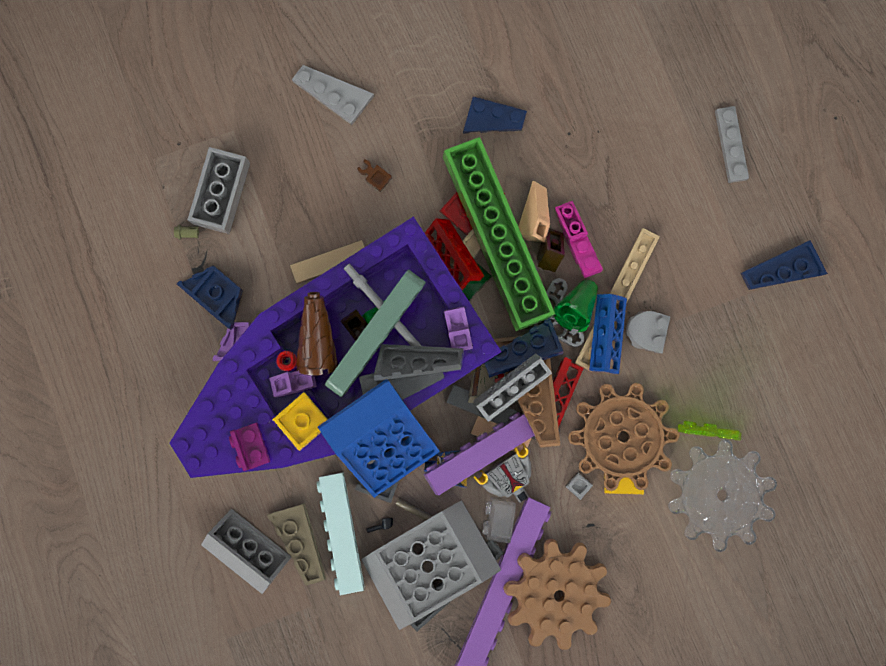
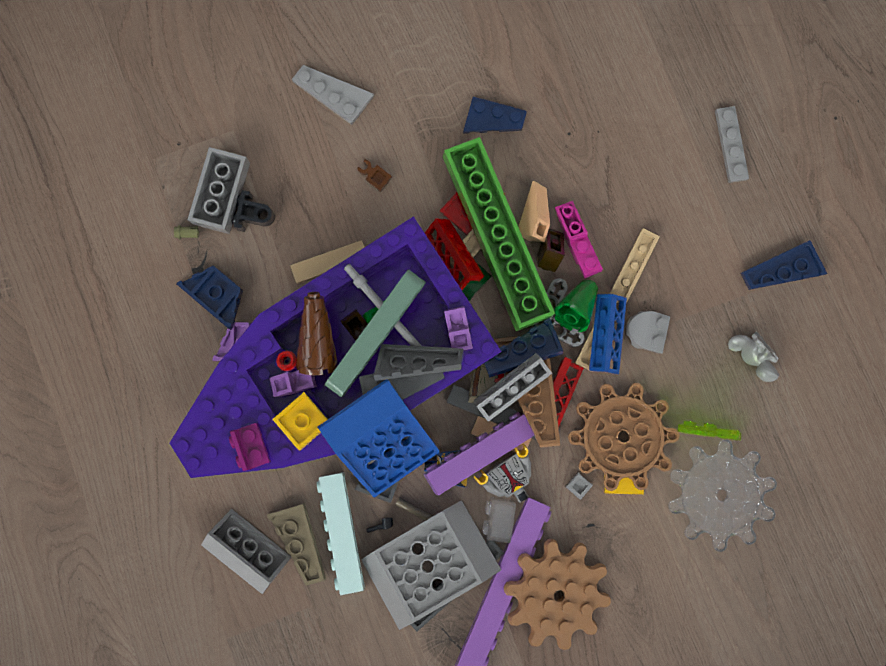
(250, 212): none -> black pin
(756, 353): none -> light grey animal

